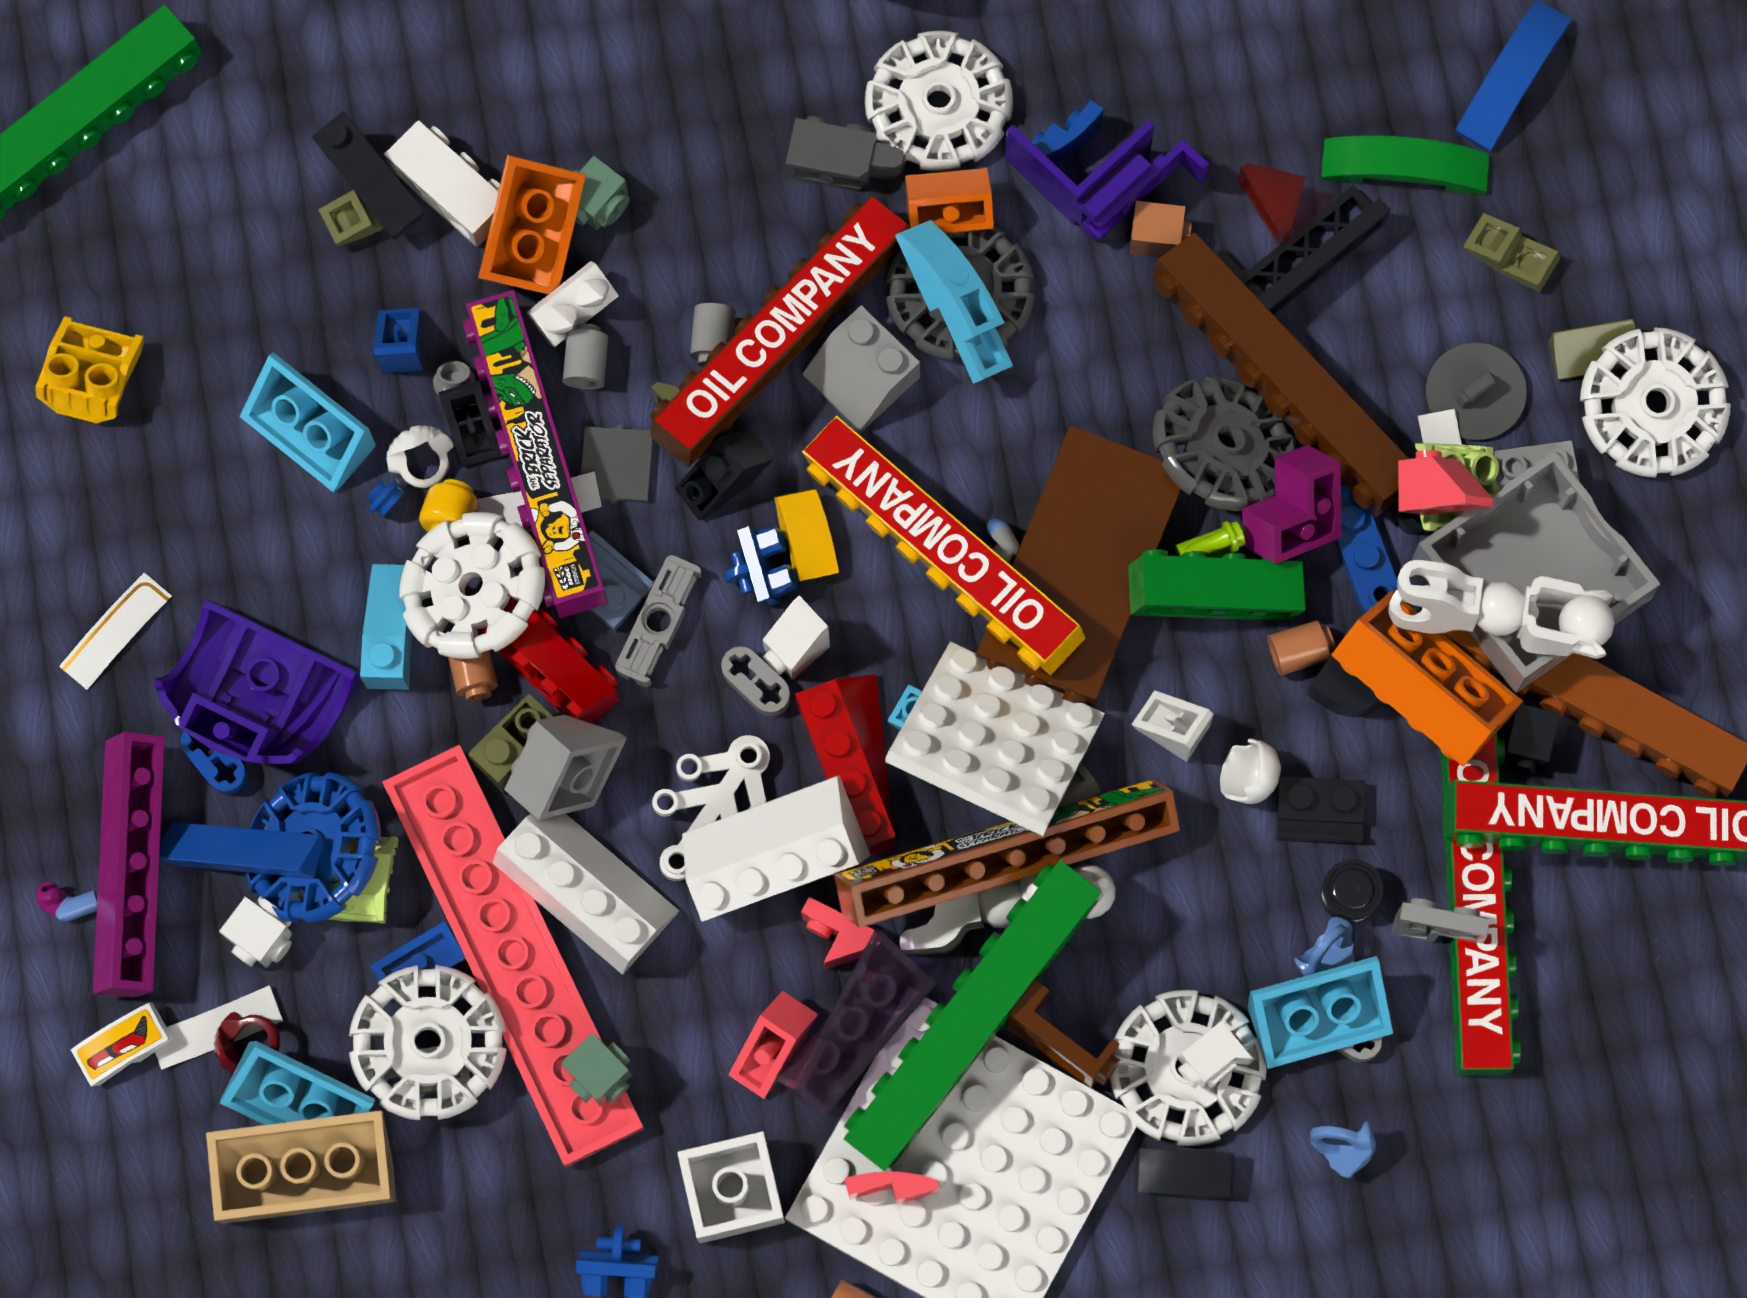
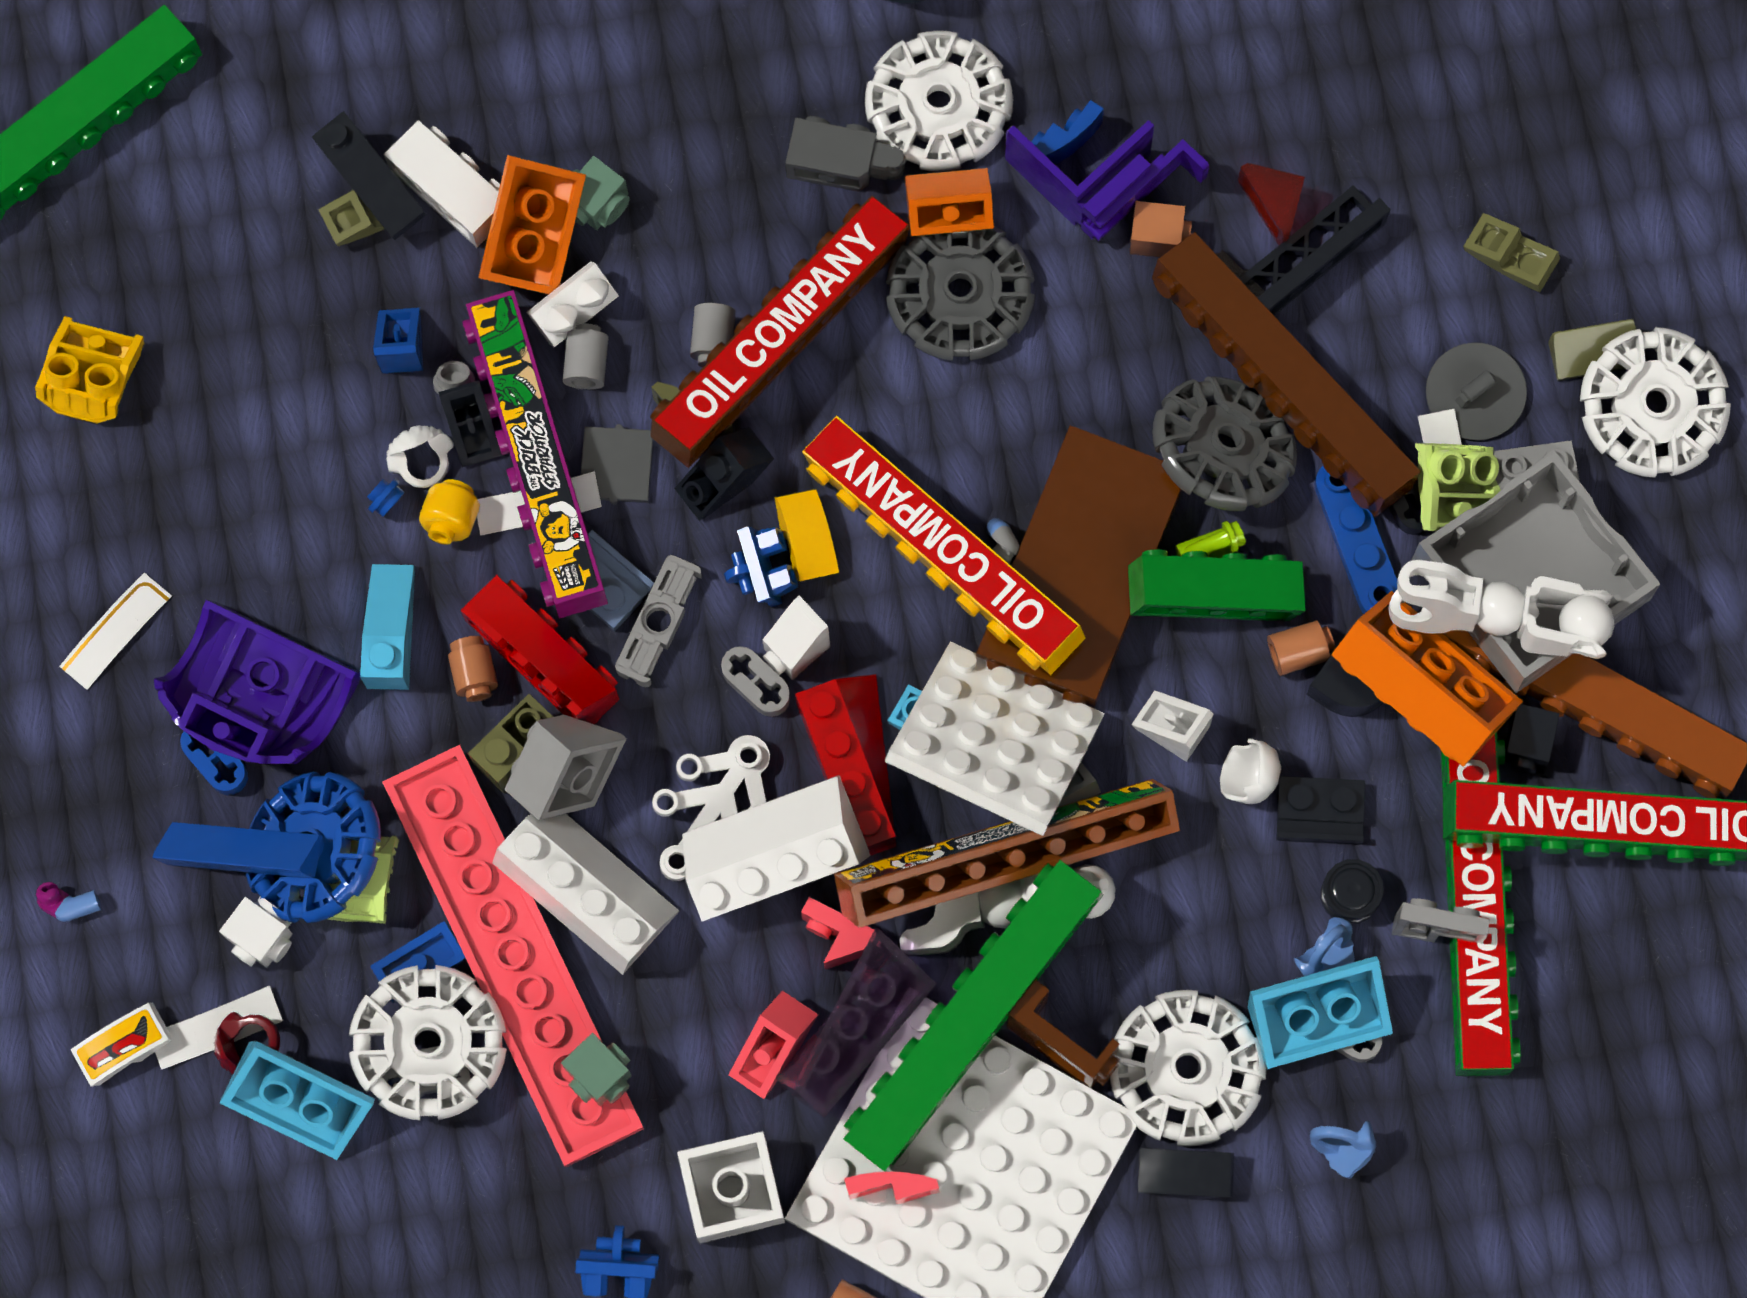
(128, 865): magenta brick -> none
(300, 1167): tan slope -> none
(306, 424): medium azure slope -> none
(453, 571): white plate -> none
(862, 369): light grey slope -> none
(956, 289): medium azure slope -> none
(1212, 1057): white window -> none
(1303, 510): magenta brick -> none
(1405, 160): green slope -> none
(1438, 486): coral slope -> none
(1512, 75): blue slope -> none

